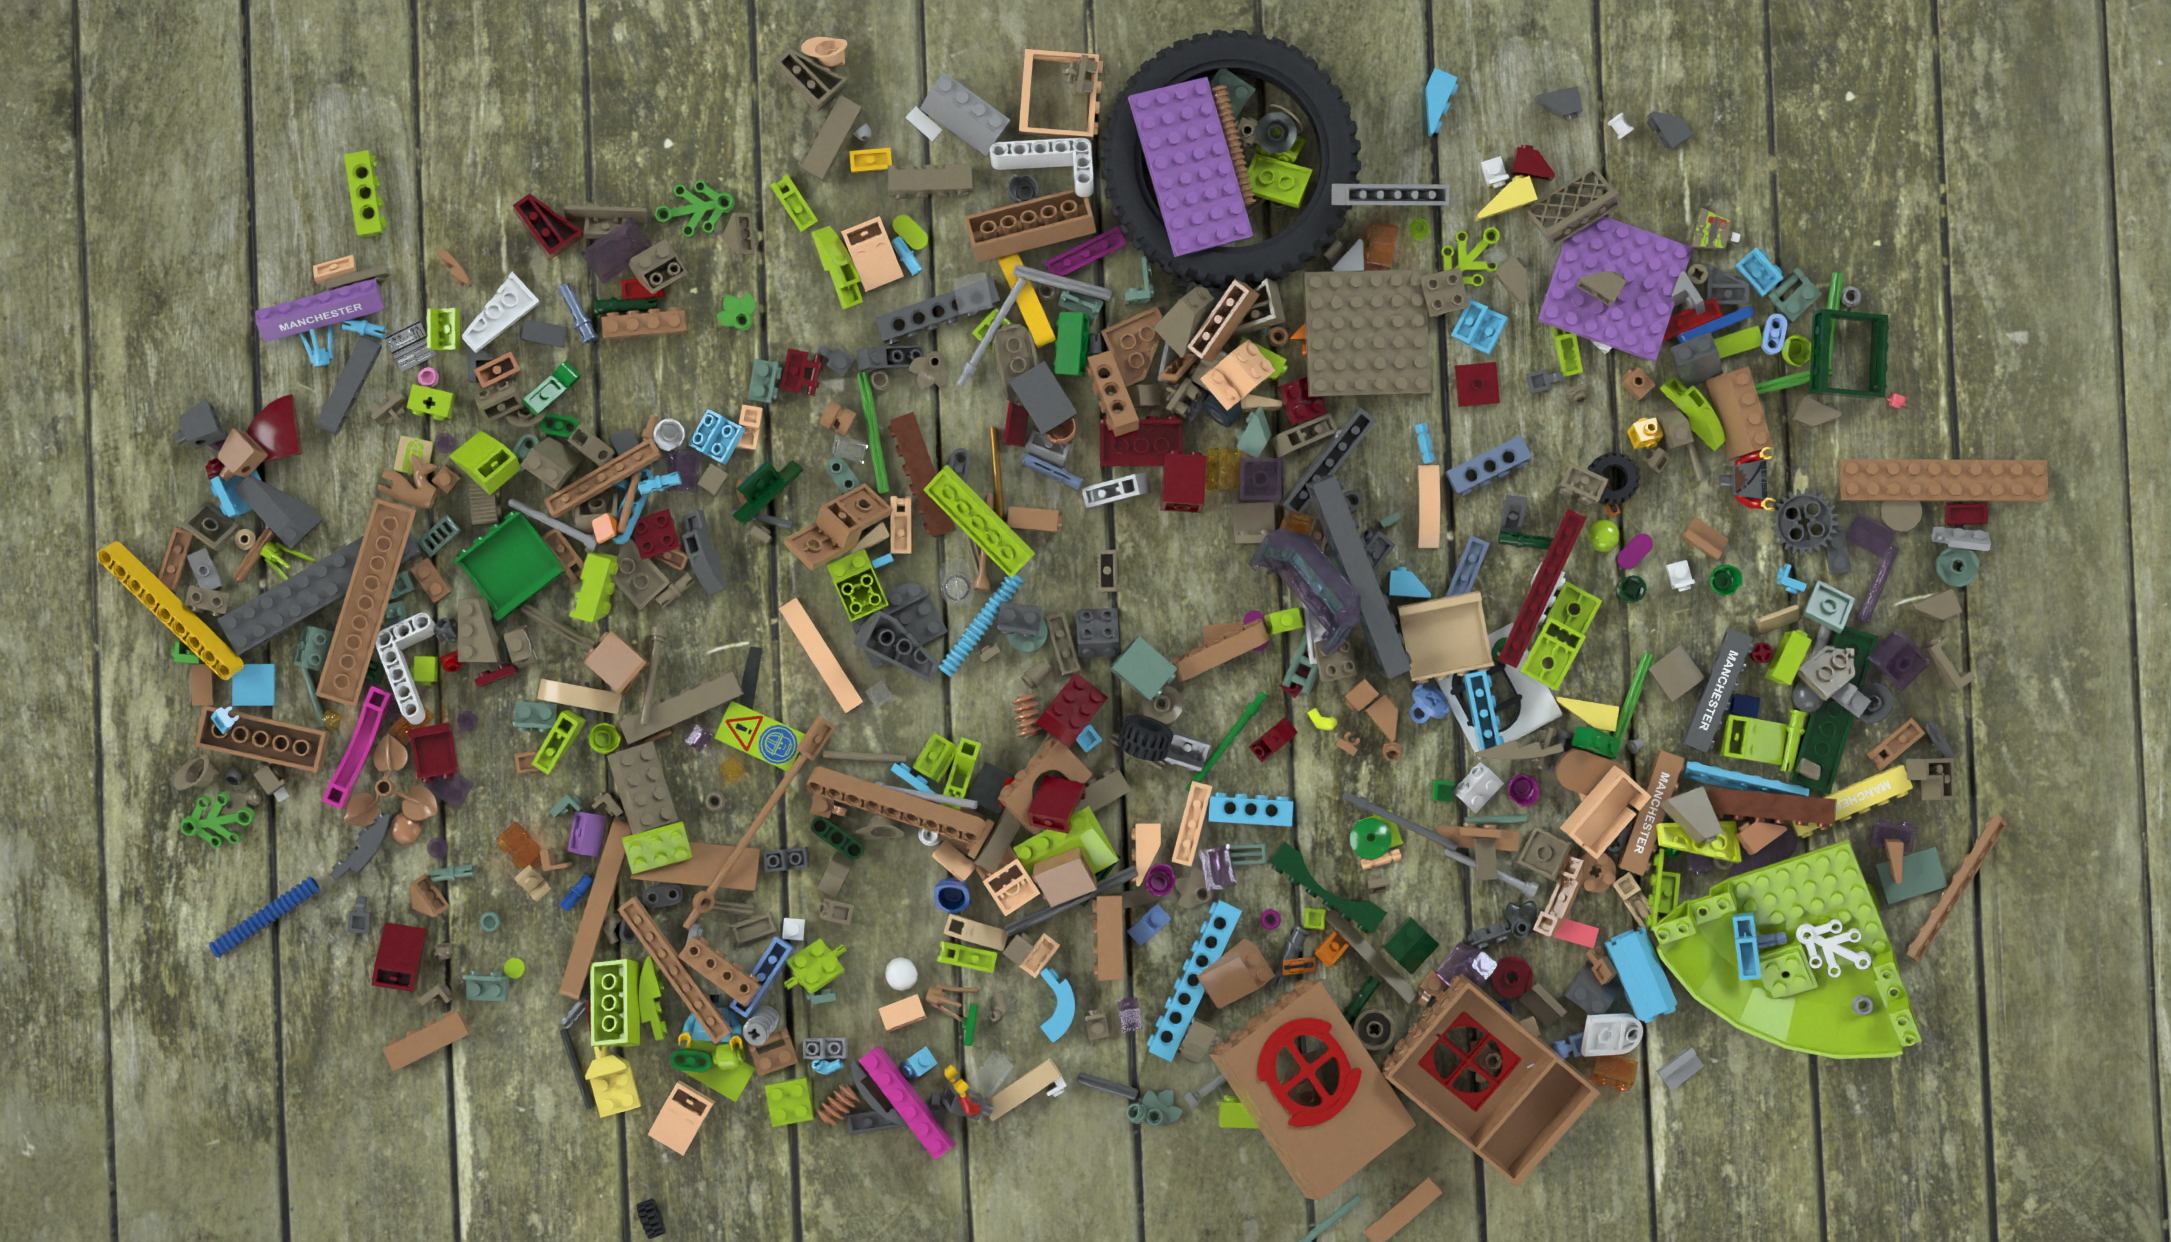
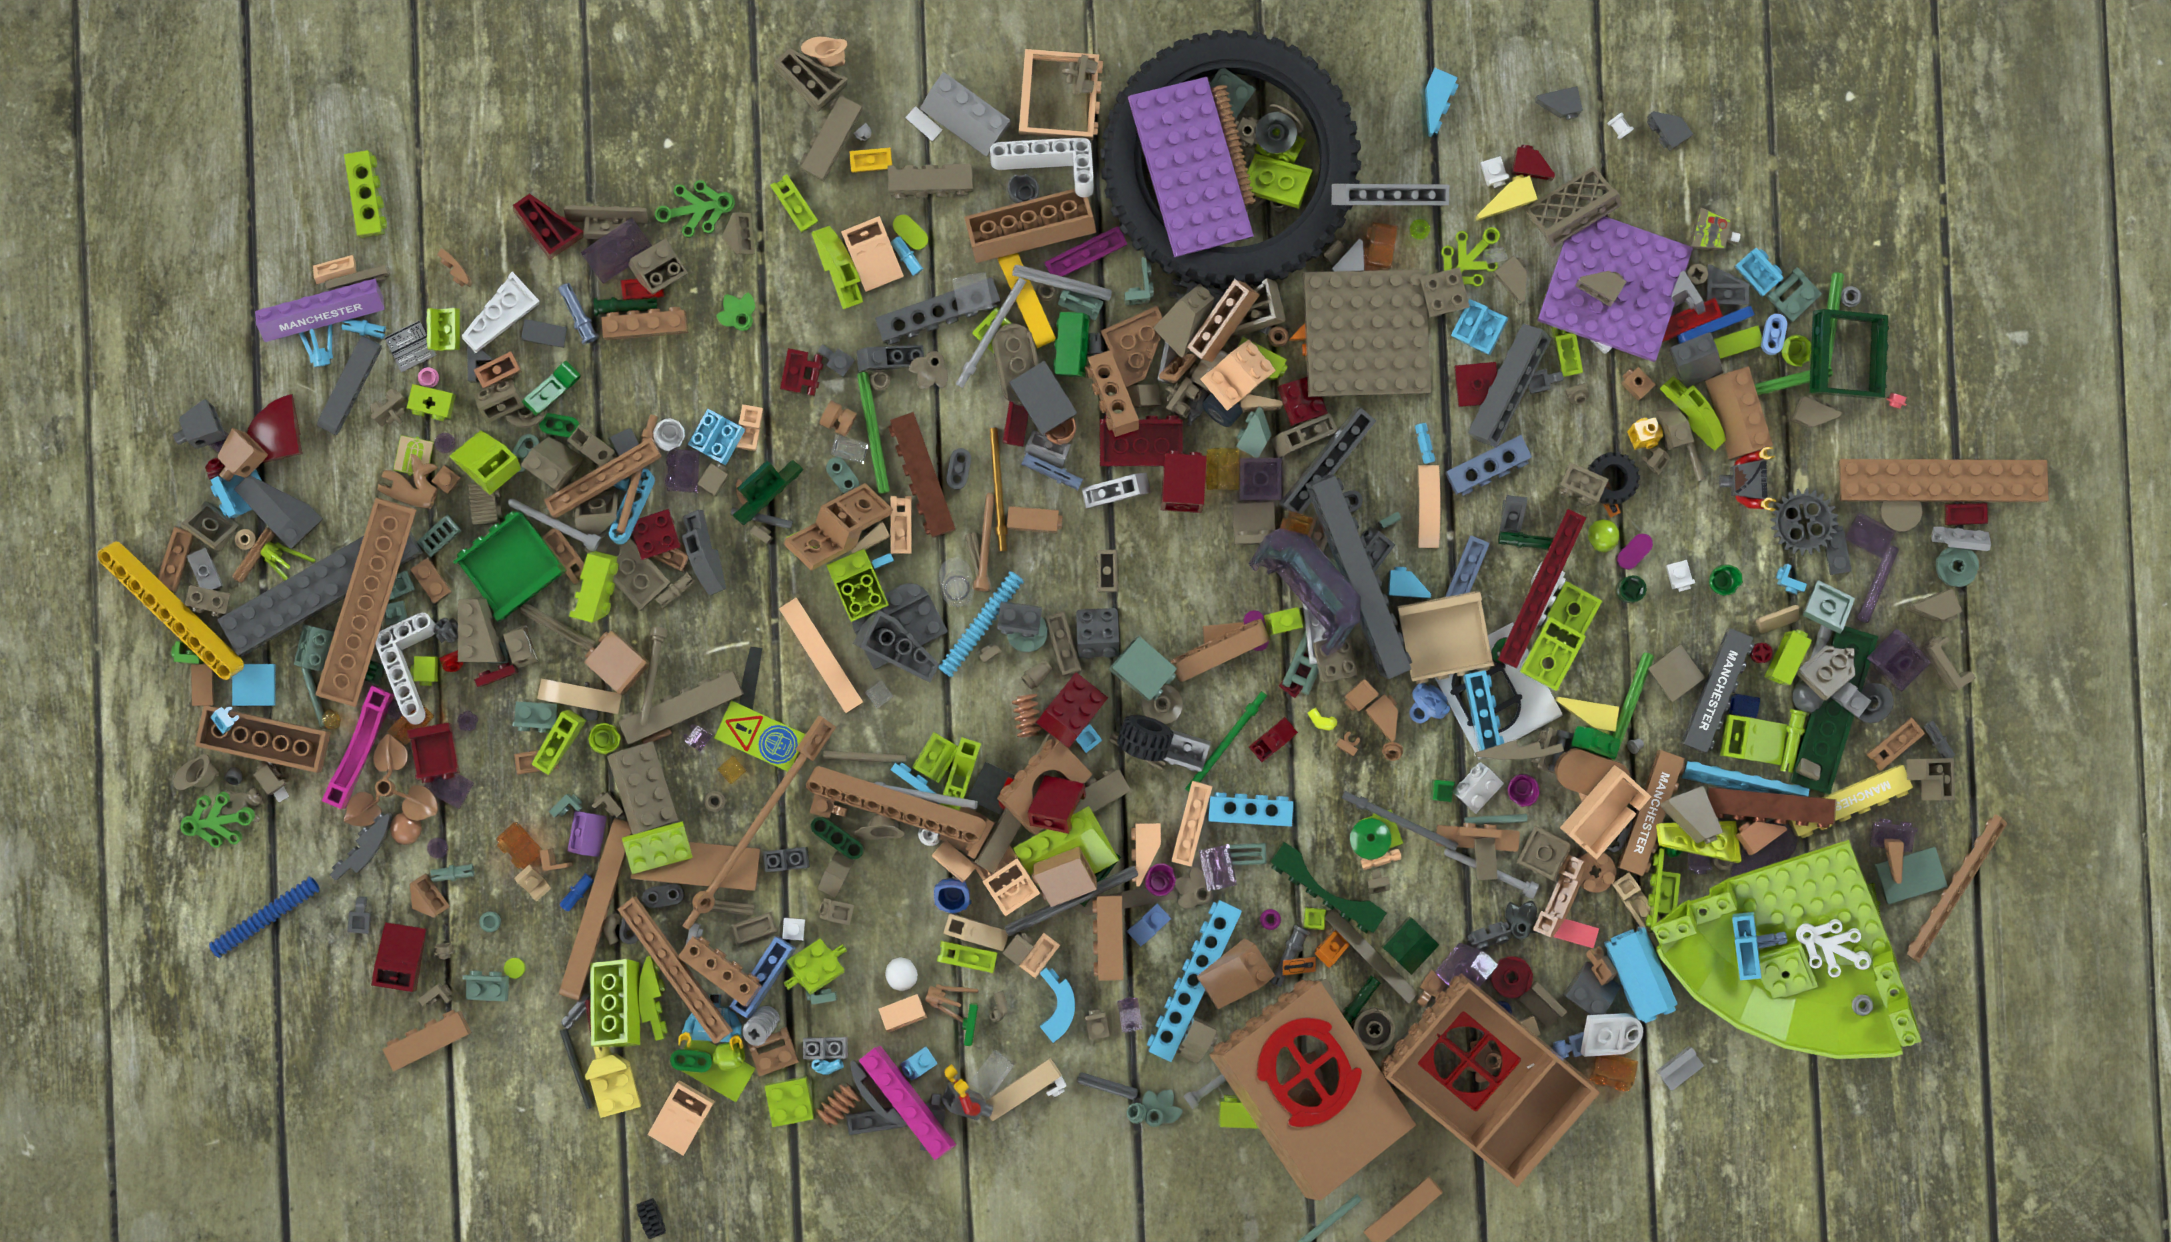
(604, 527): slope -> none
(659, 483): medium azure pin -> none
(764, 381): sand green bracket -> none
(979, 521): lime plate -> none
(1509, 385): none -> dark grey brick
(1705, 538): medium nougat panel -> none

